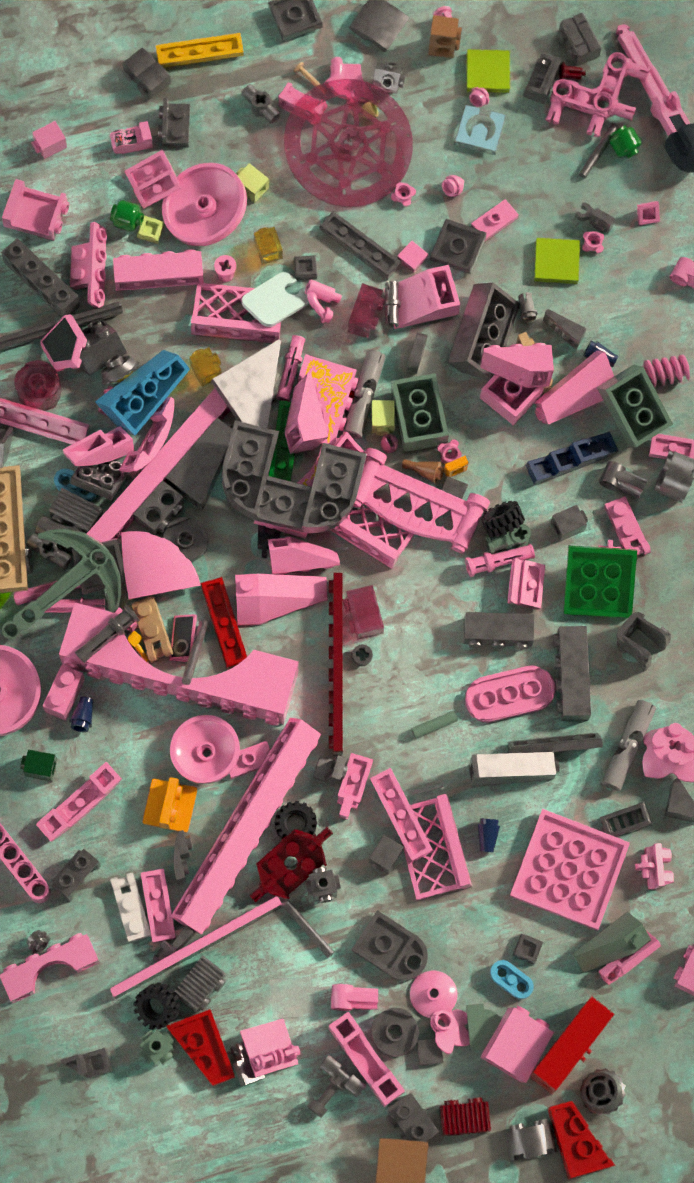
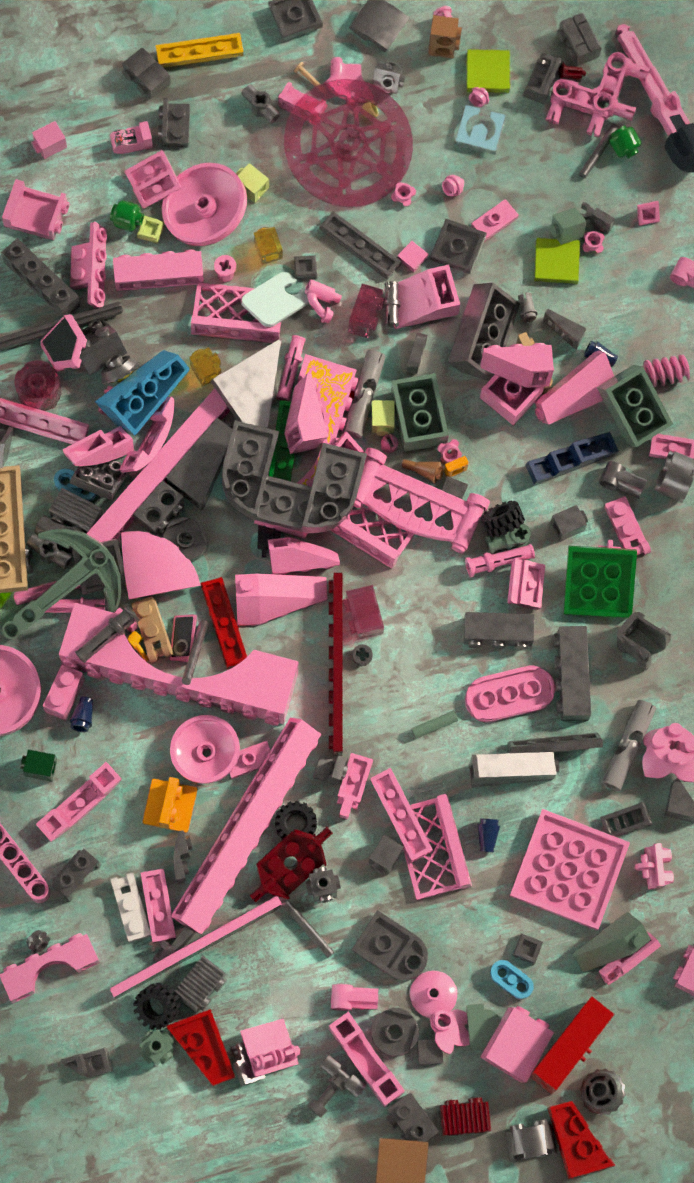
(568, 226): none -> sand green brick

